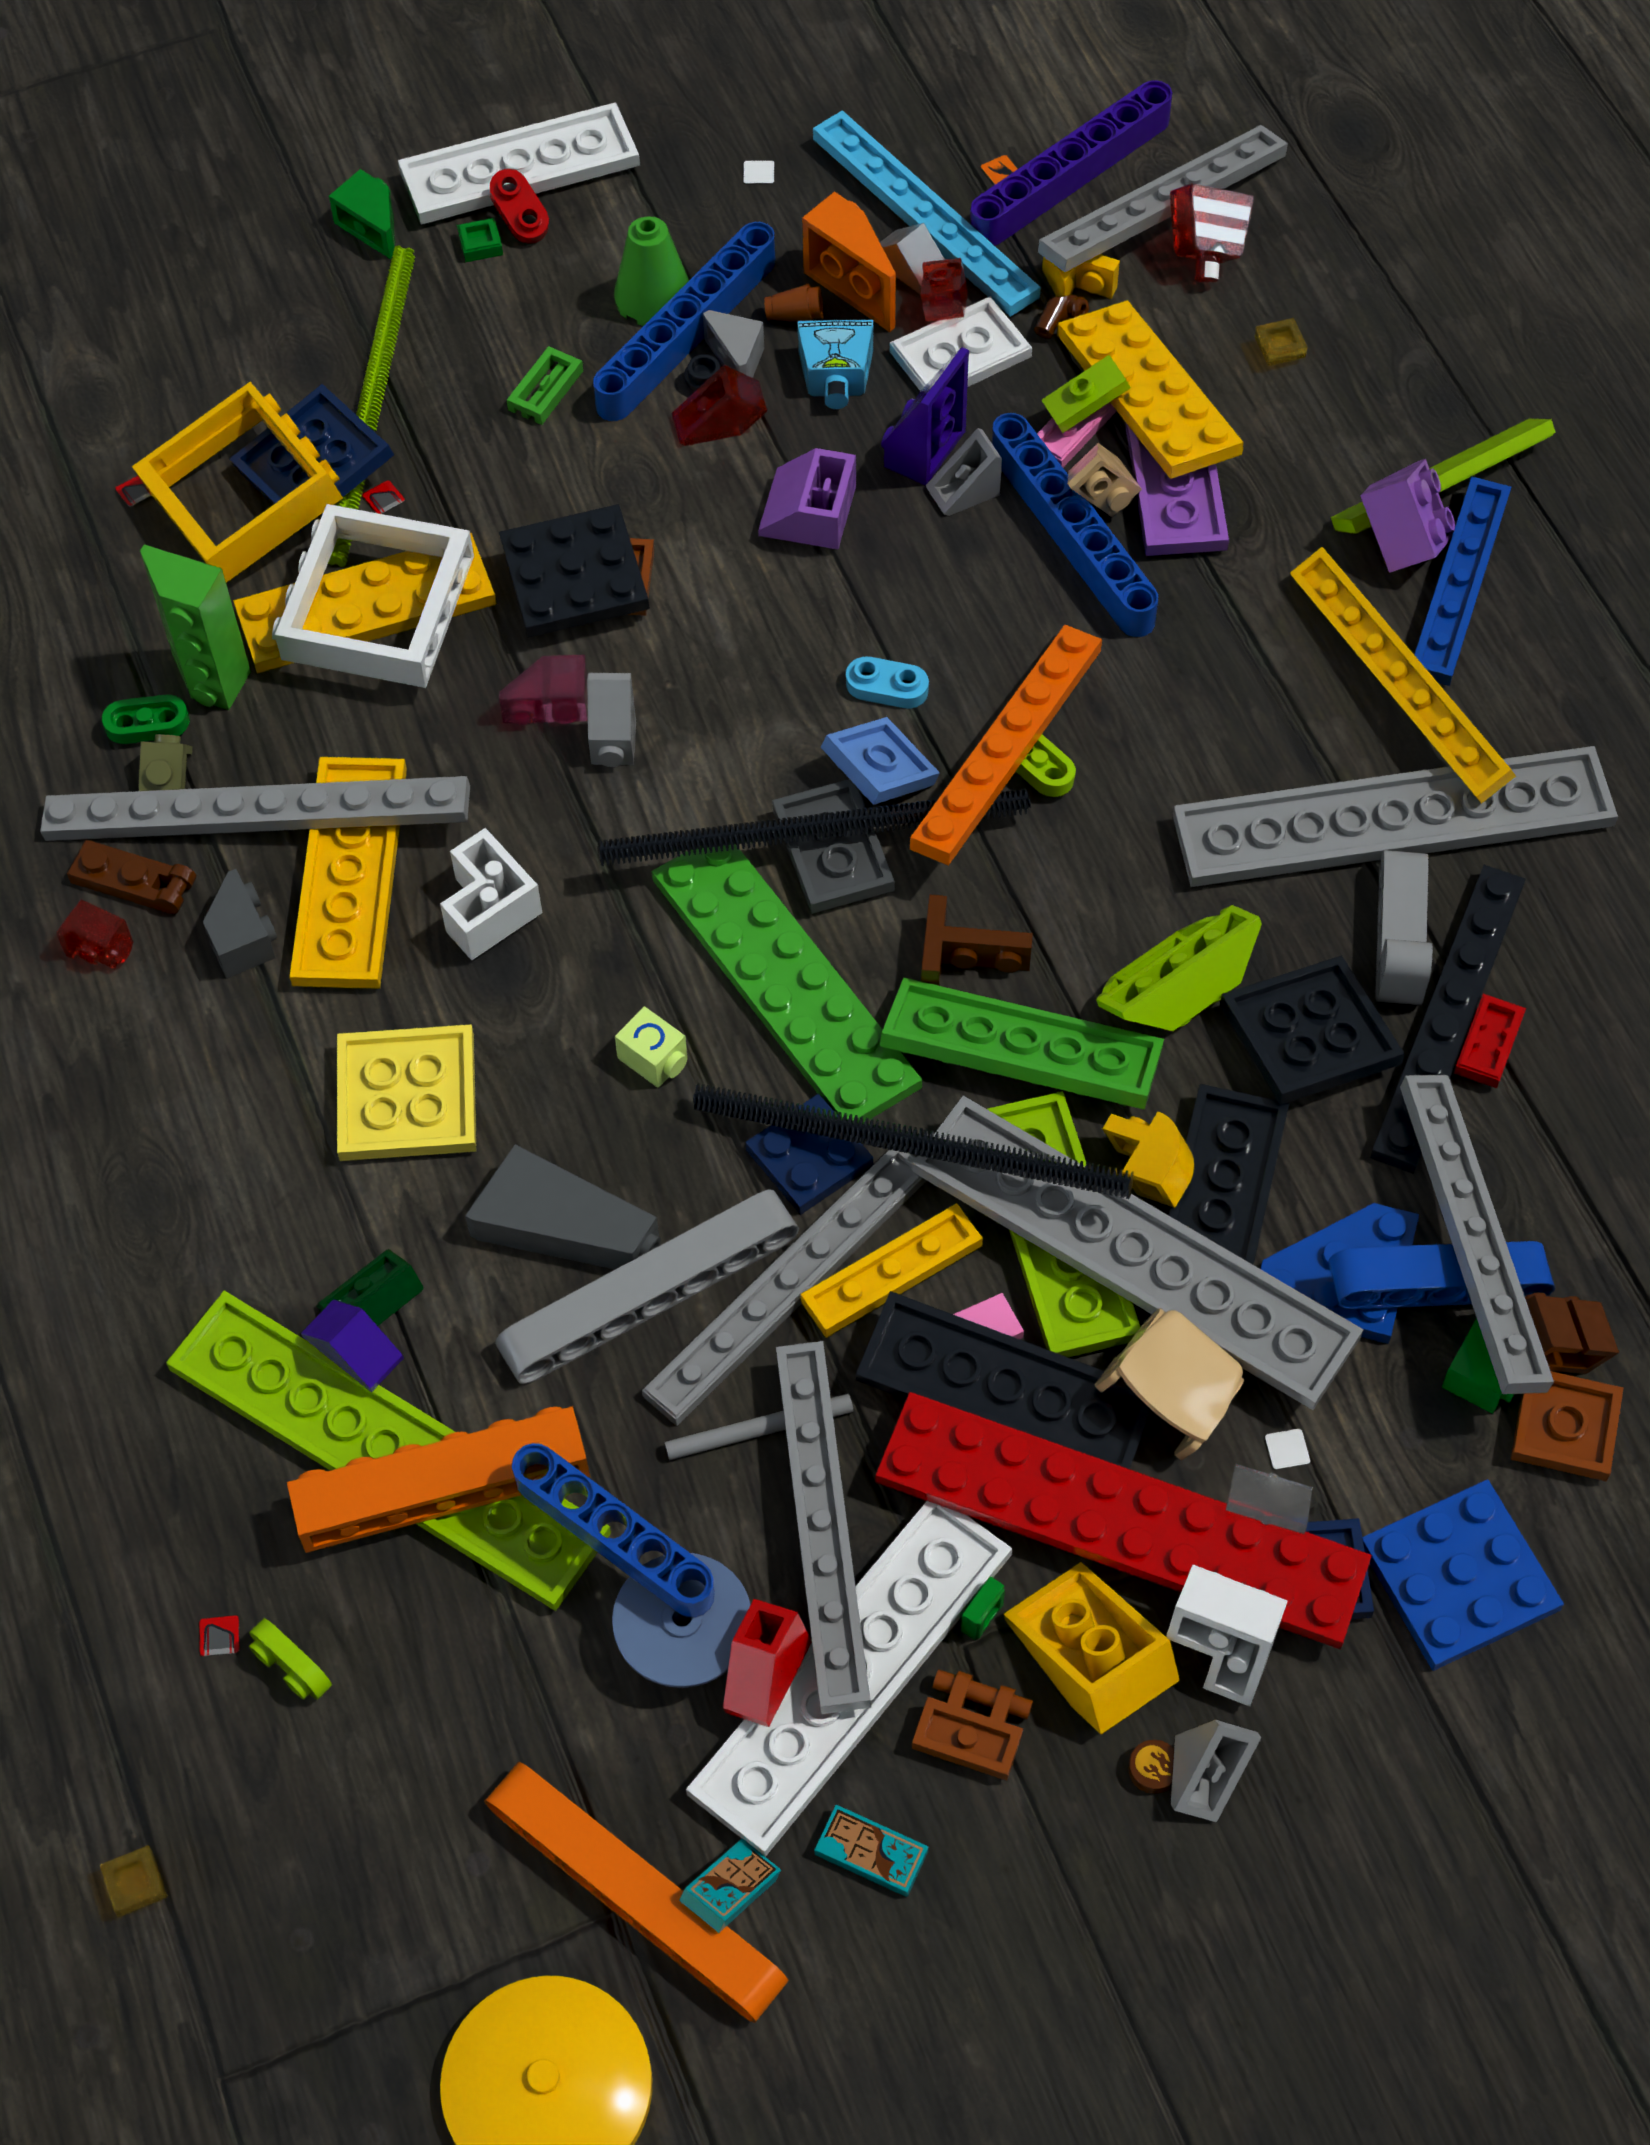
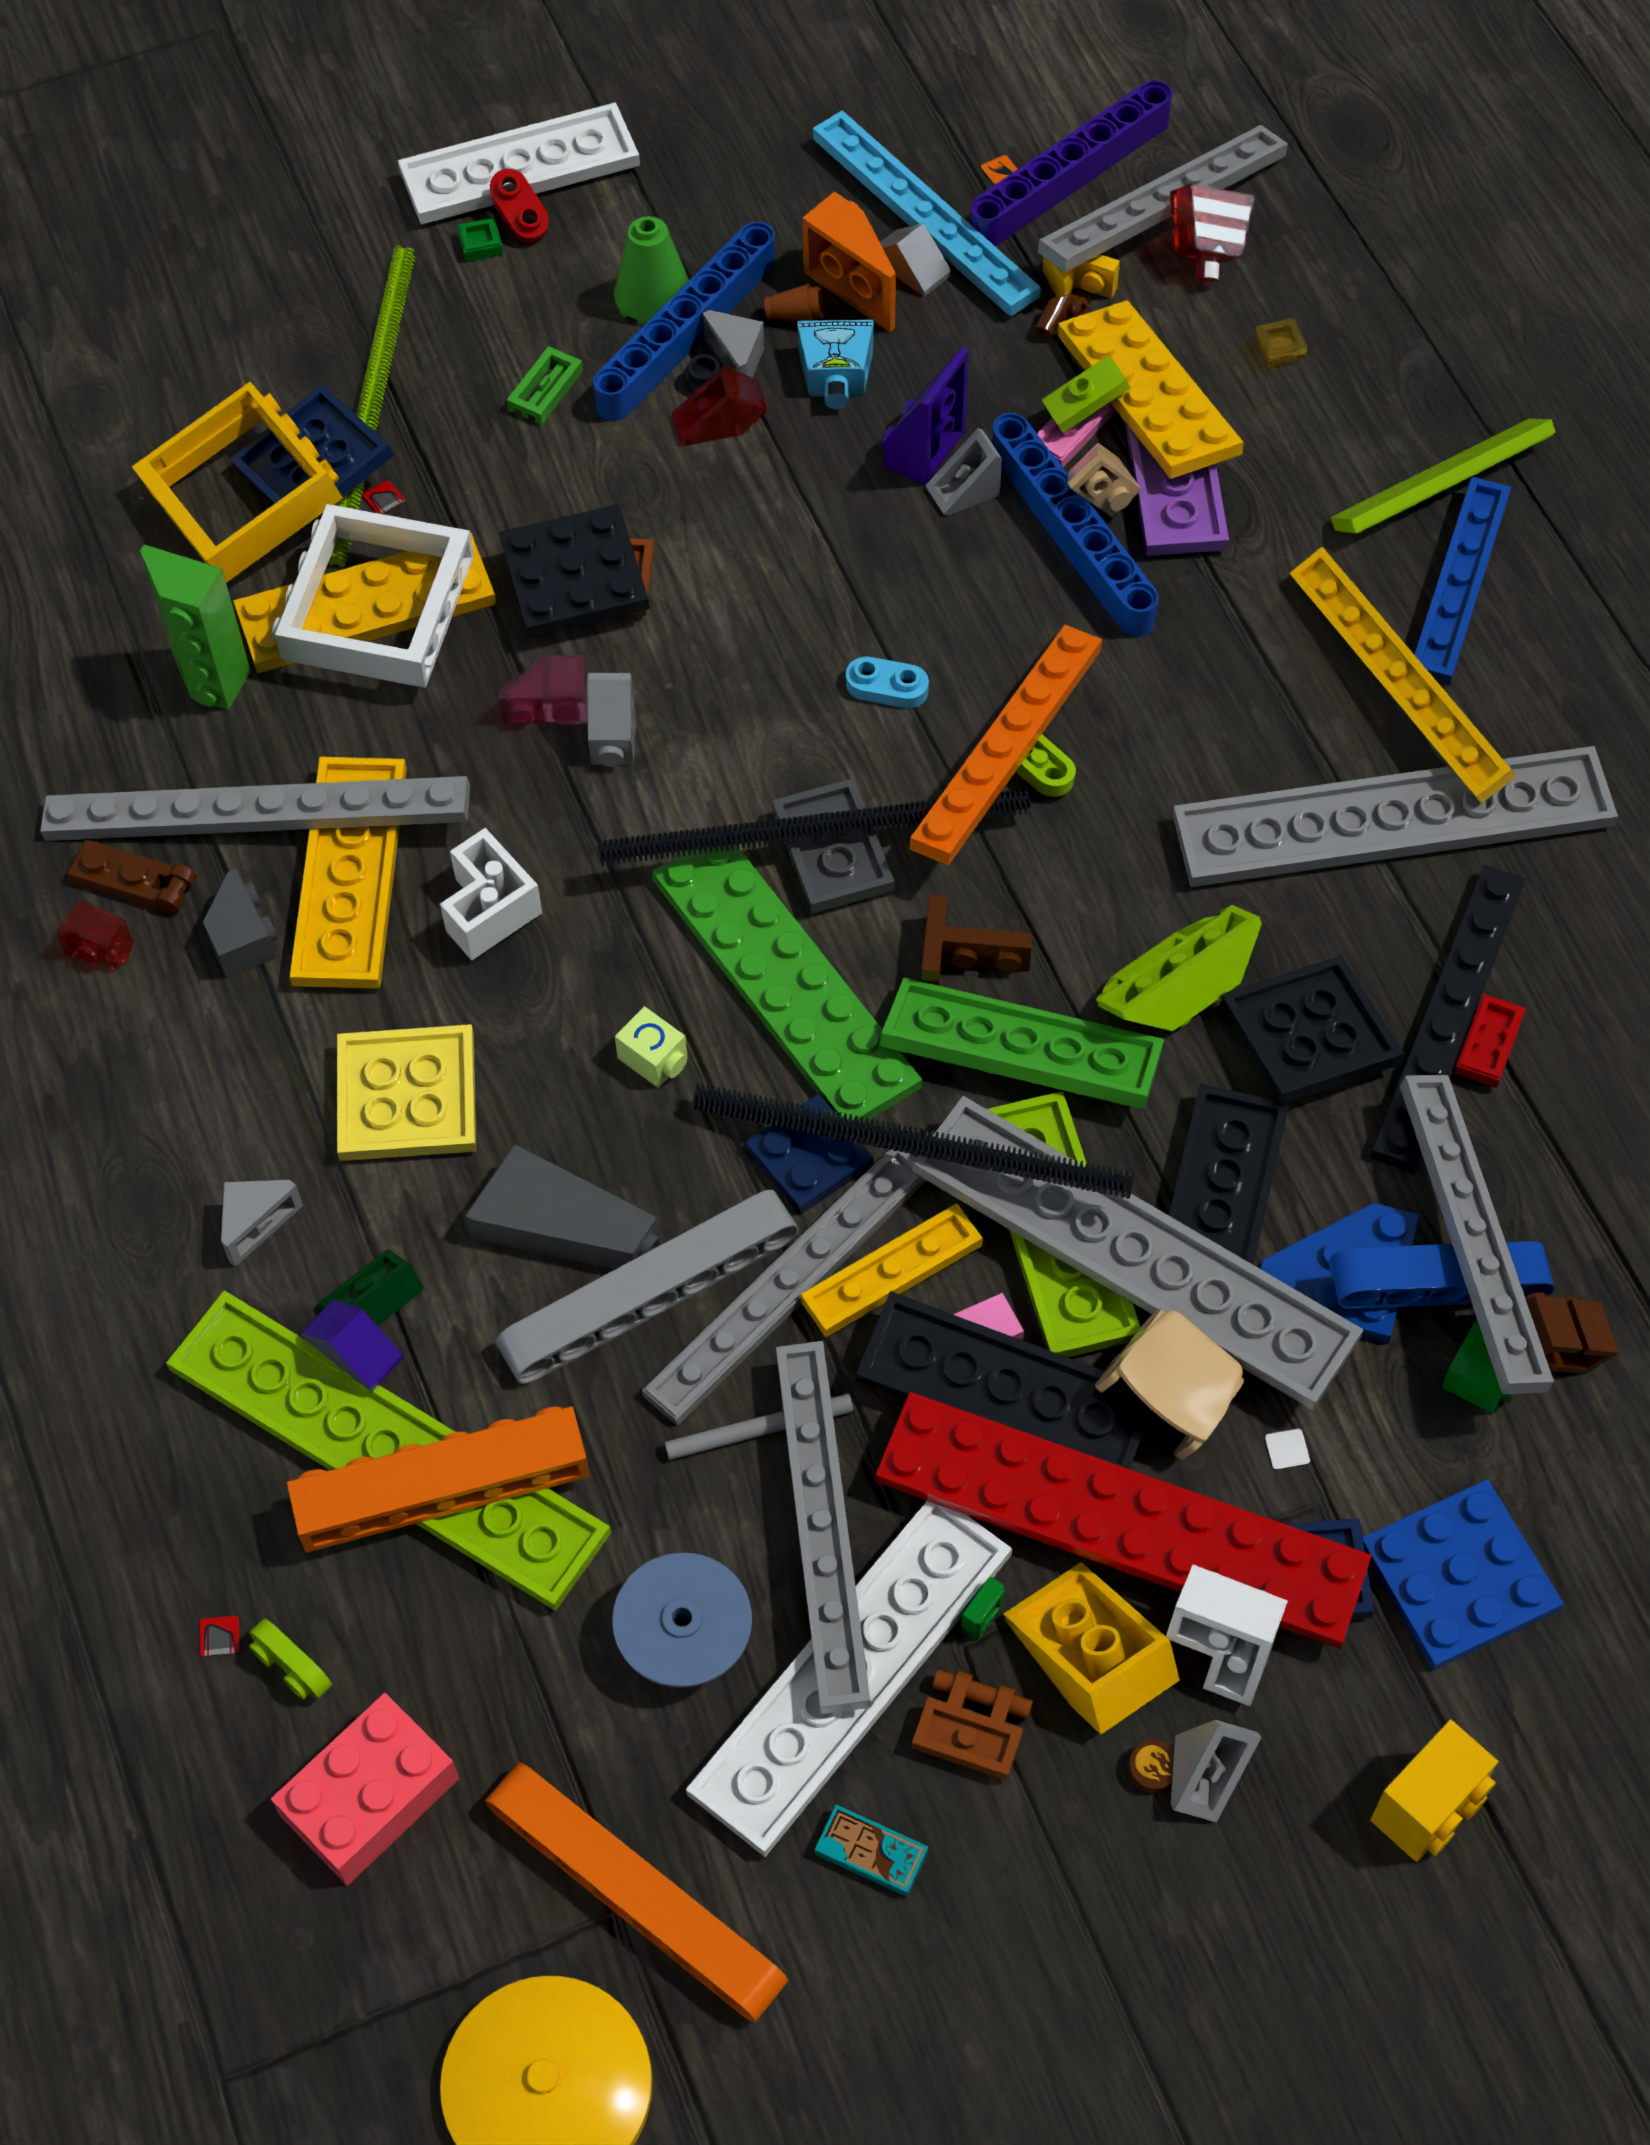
(133, 491): sticker -> none
(133, 1881): clear yellow plate -> none
(146, 718): green plate -> none
(163, 763): olive bracket -> none
(255, 1212): none -> light grey slope
(365, 211): green slope -> none
(365, 1788): none -> coral brick
(605, 1508): blue beam -> none
(730, 1885): tile -> none
(758, 172): white sticker -> none
(764, 1661): red slope -> none
(811, 499): medium lavender slope -> none
(880, 760): medium blue plate -> none
(943, 289): clear red brick -> none
(984, 331): white tile -> none
(1157, 1156): yellow brick -> none
(1269, 1498): clear piece -> none
(1402, 943): light grey beam -> none
(1408, 516): medium lavender slope -> none
(1433, 1791): none -> yellow brick
(1569, 1427): dark orange plate -> none

